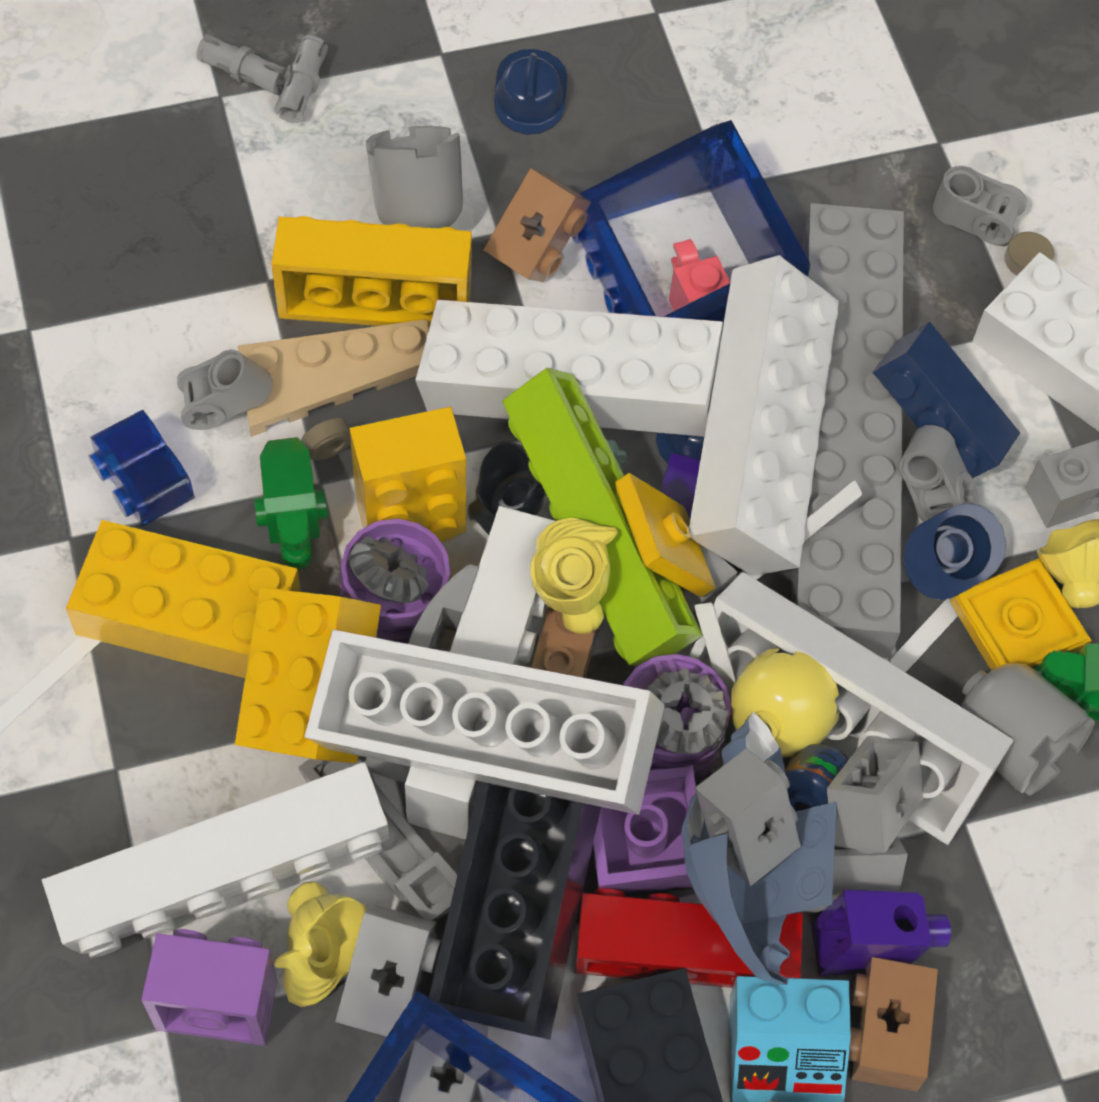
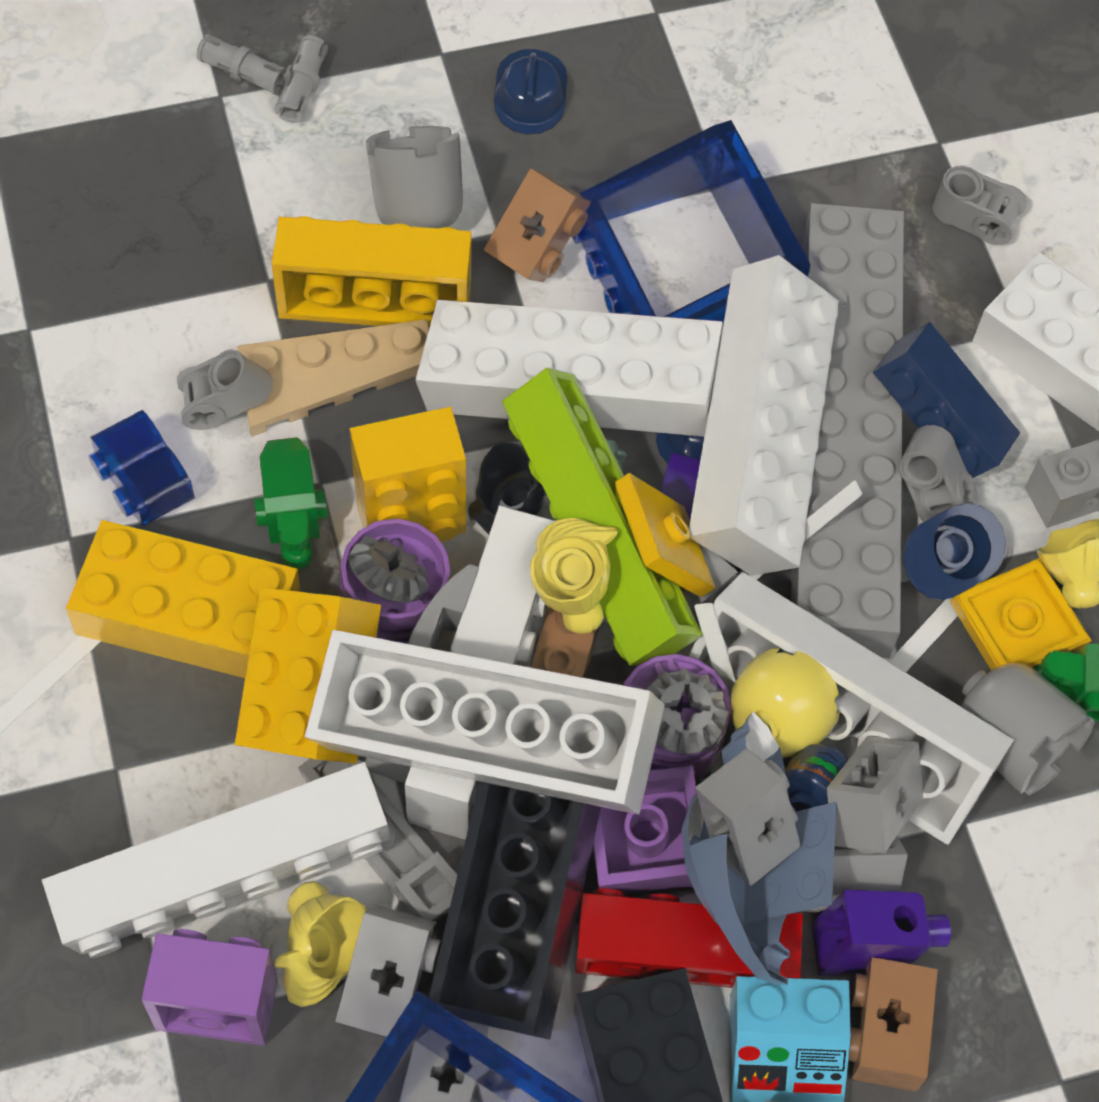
(327, 439): dark tan tile -> none
(693, 277): coral brick -> none
(1024, 248): dark tan tile -> none

